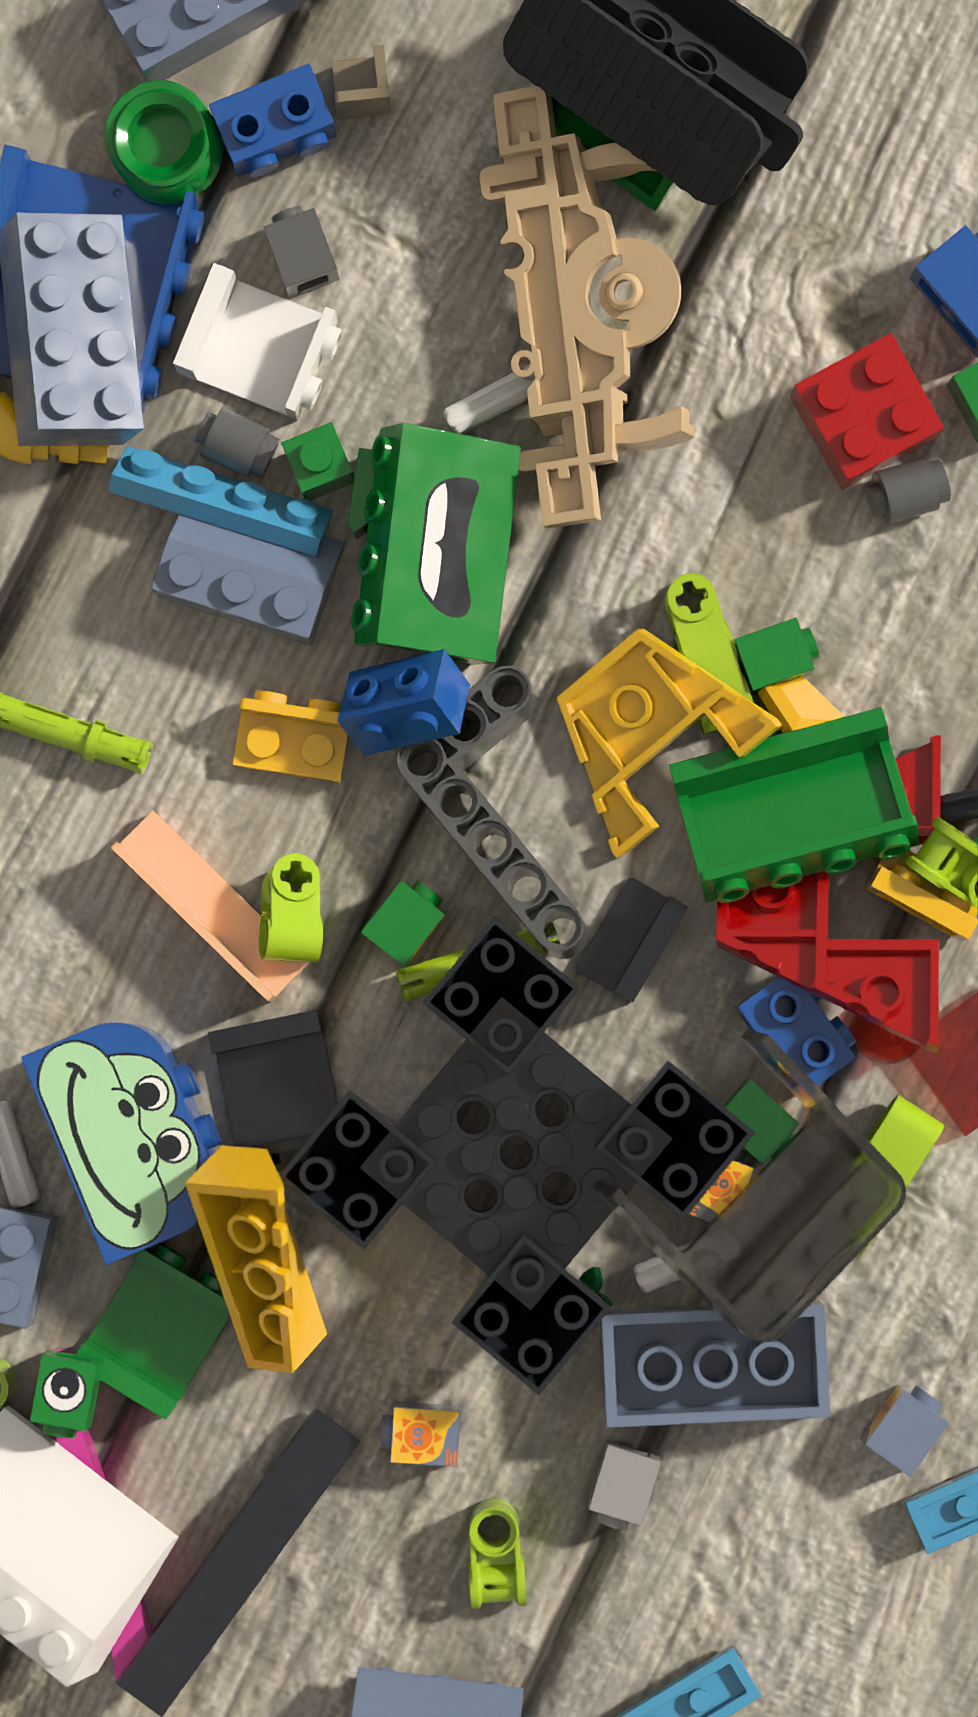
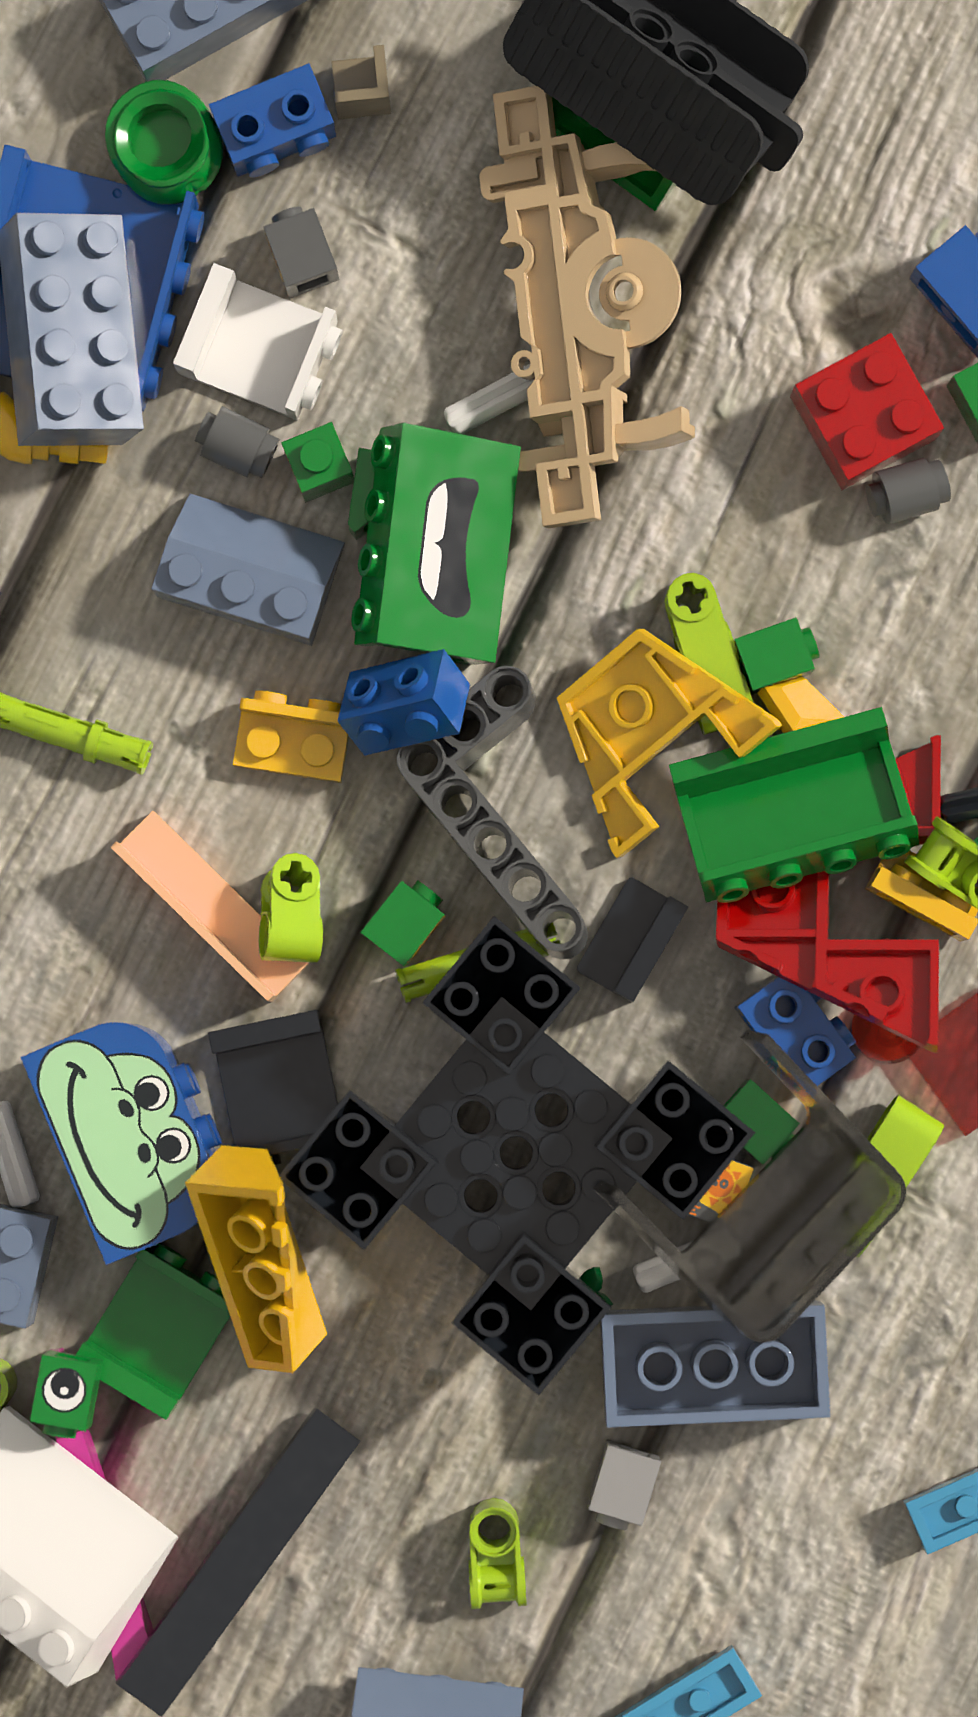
(220, 500): dark azure plate -> none
(422, 1434): brick -> none
(905, 1428): sand blue brick -> none

